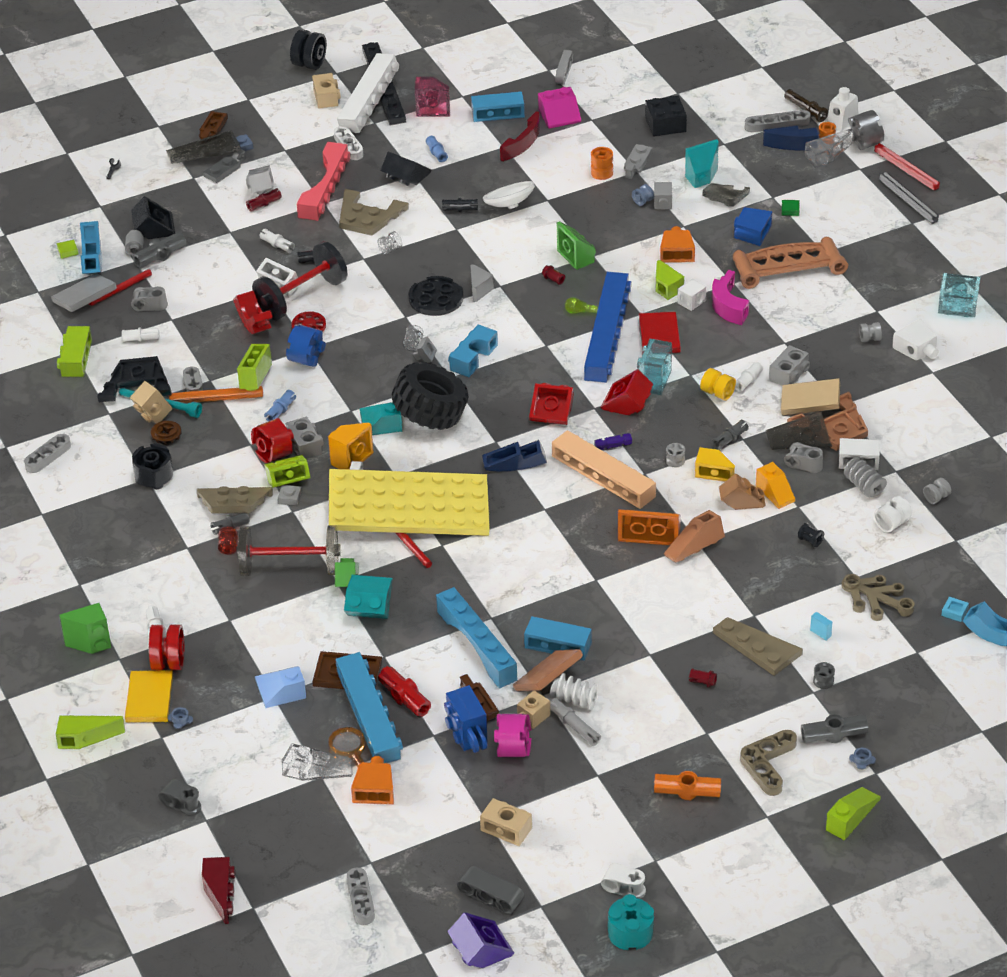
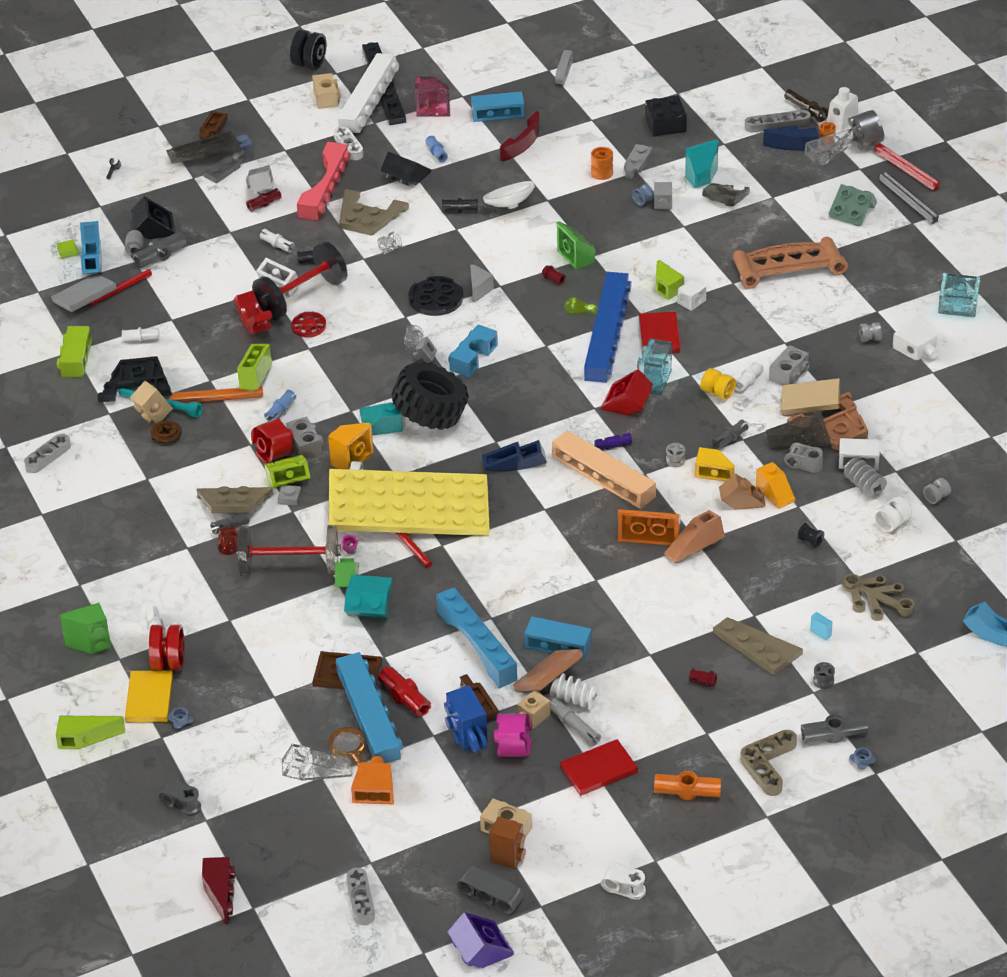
(151, 298): light grey piece -> none
(152, 466): black brick -> none
(194, 381): light grey beam -> none
(281, 686): light blue slope -> none
(305, 345): blue brick -> none
(346, 541): none -> dark pink hinge
(507, 842): none -> dark orange brick
(551, 403): red plate -> none
(559, 107): dark pink slope -> none
(598, 767): none -> red tile
(630, 923): teal brick -> none
(677, 246): orange torso -> none
(727, 305): dark pink arch -> none
(752, 225): blue torso -> none
(790, 208): green tile -> none
(850, 811): lime slope -> none
(851, 205): none -> sand green bracket
(955, 609): medium azure tile -> none

